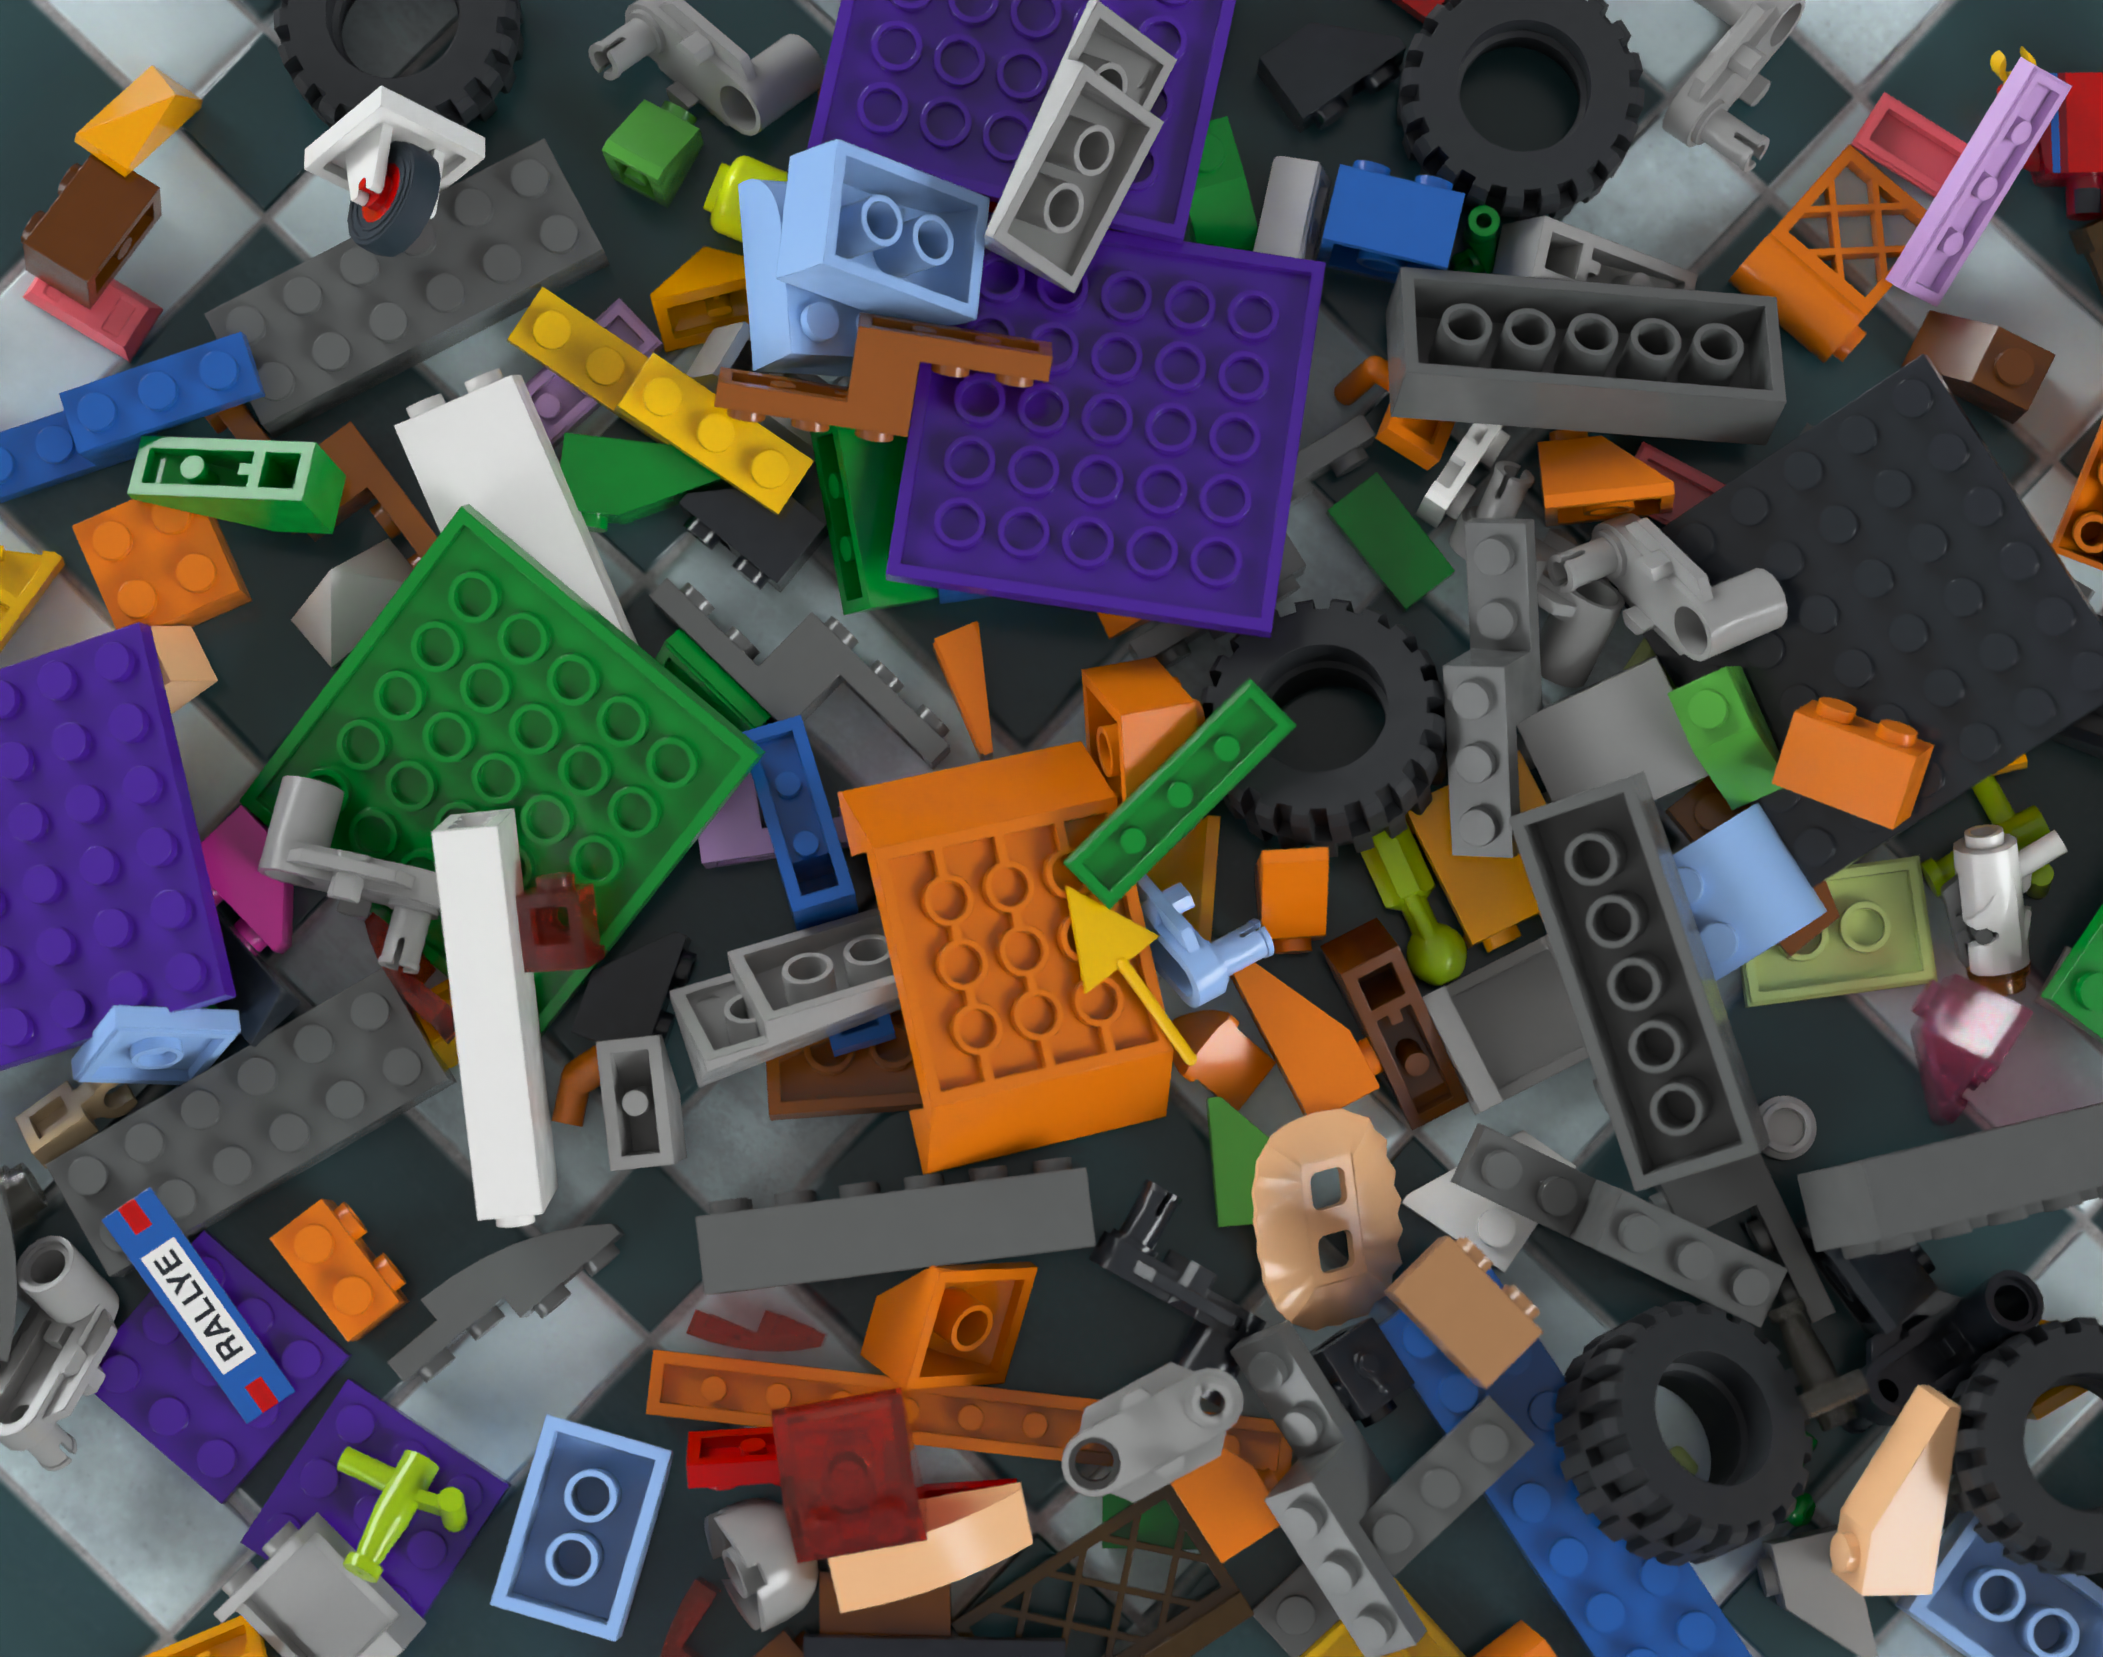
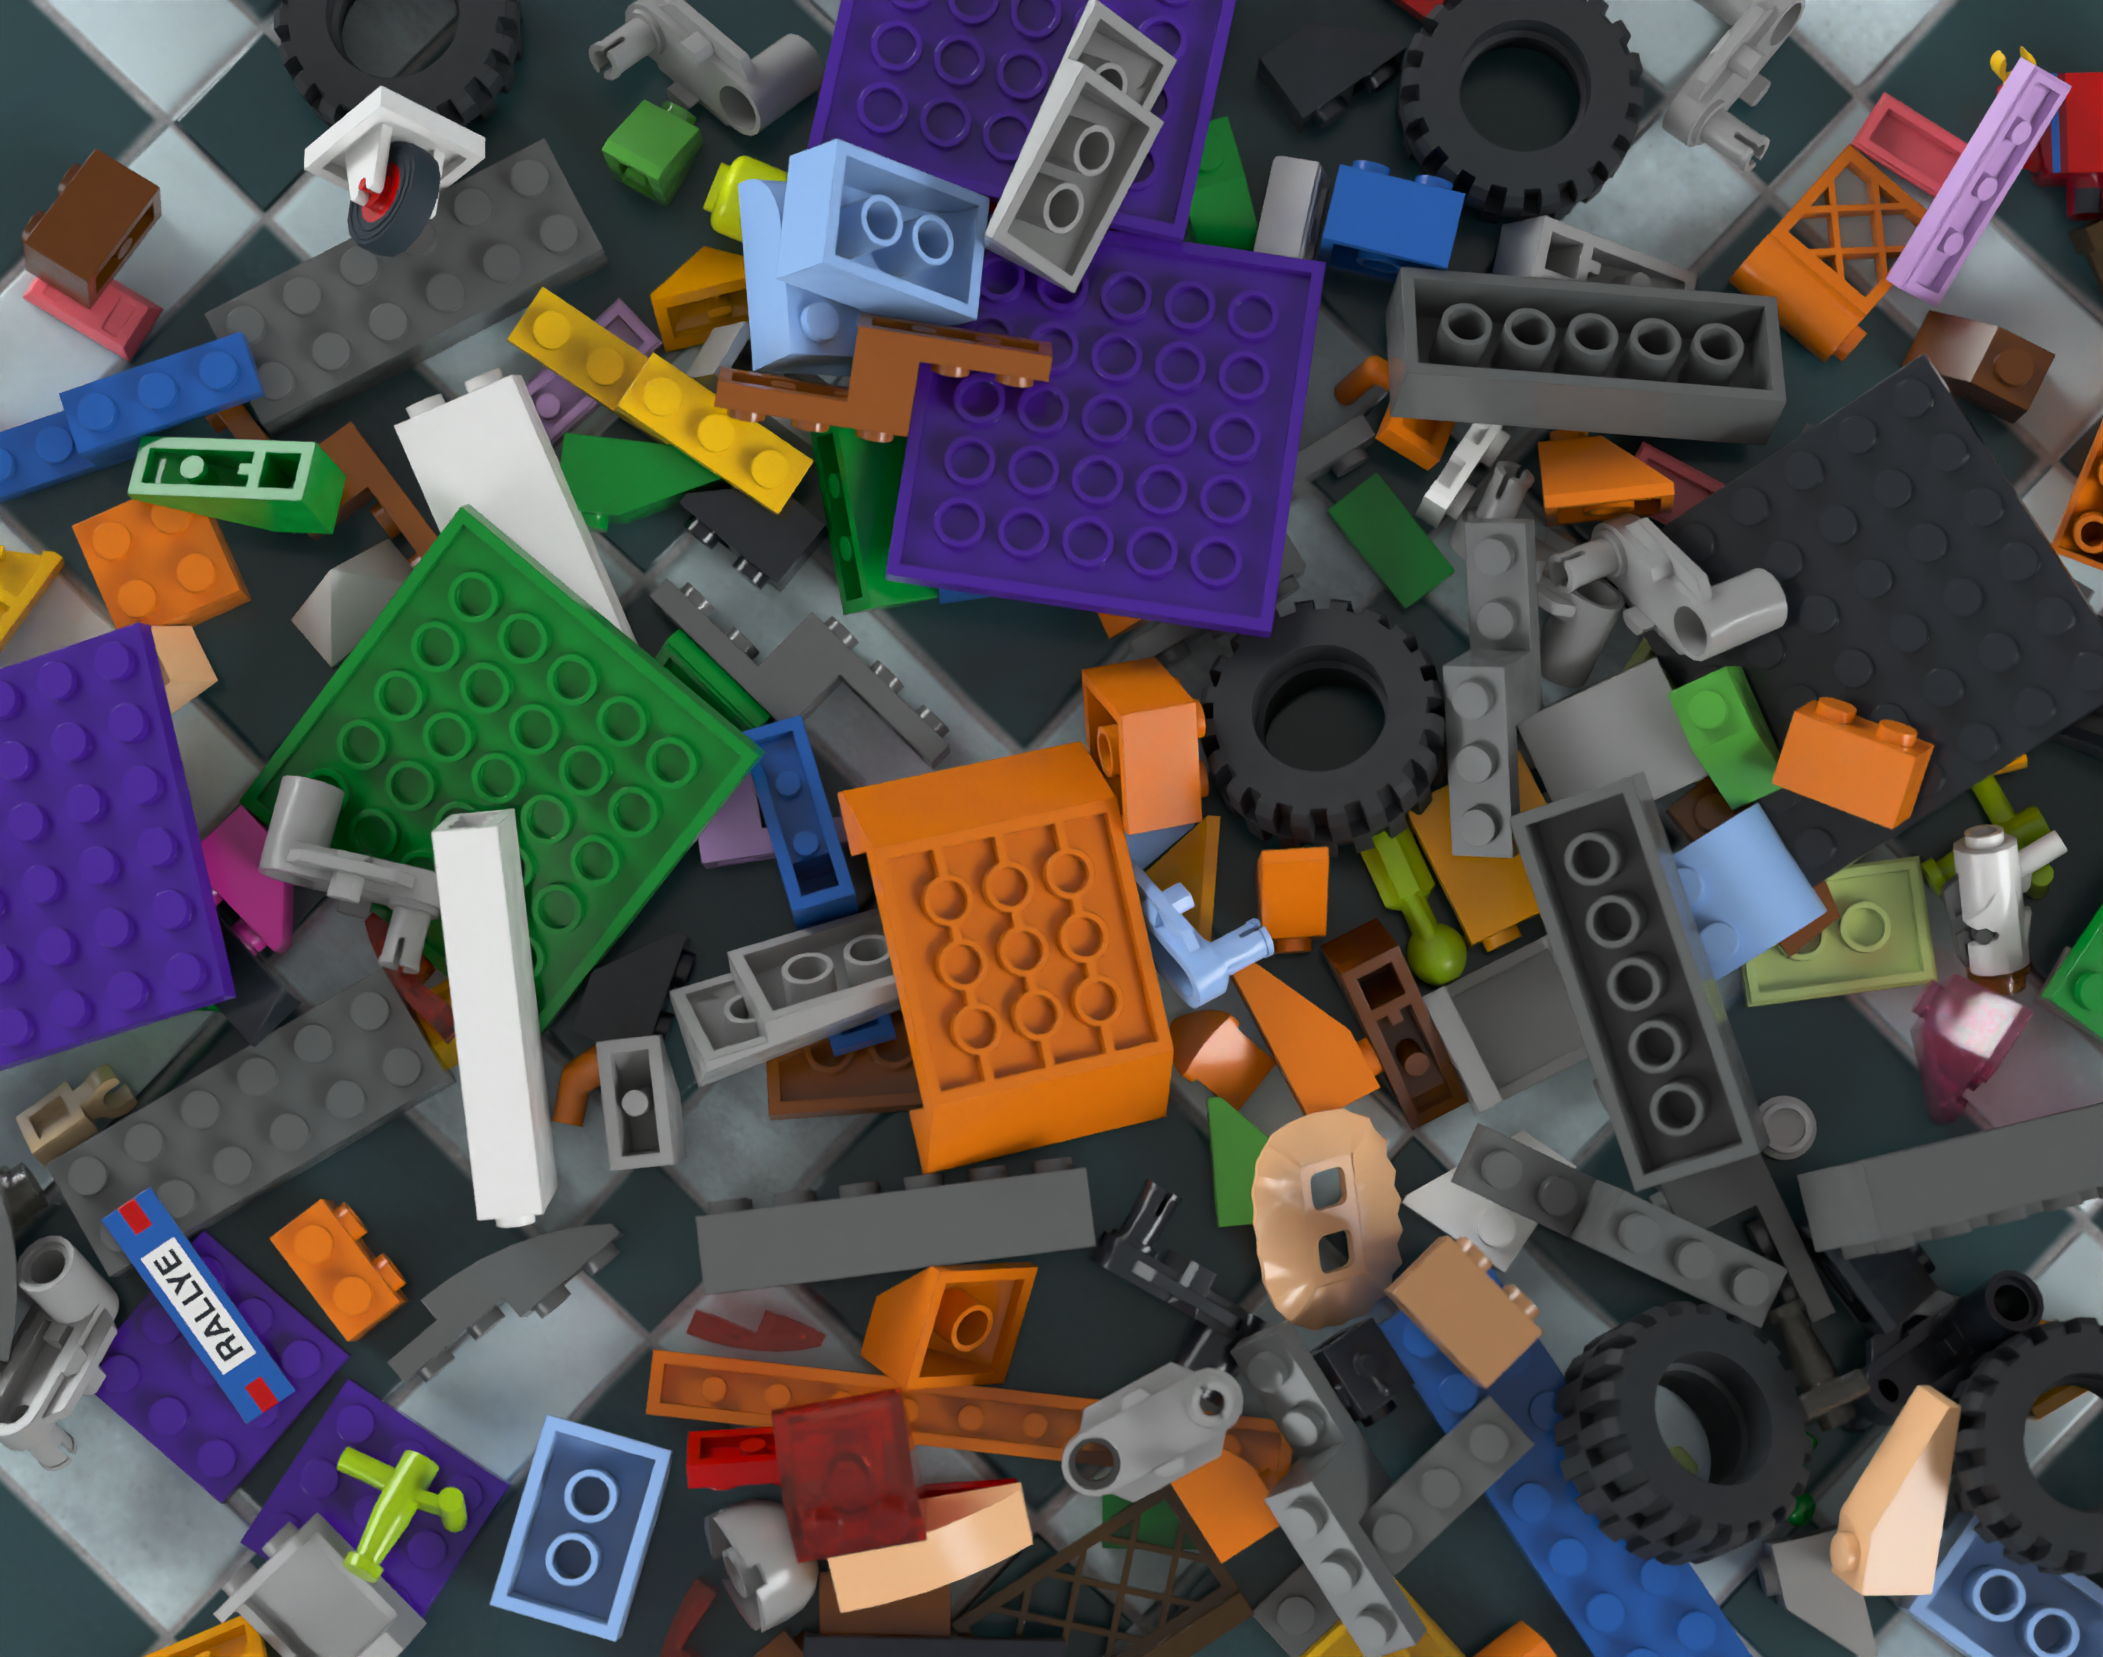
(138, 121): light orange slope -> none
(154, 1045): light blue tile -> none
(547, 942): clear red brick -> none
(963, 668): orange slope -> none
(1107, 943): yellow piece -> none
(1179, 793): green tile -> none
(1479, 242): green arm -> none

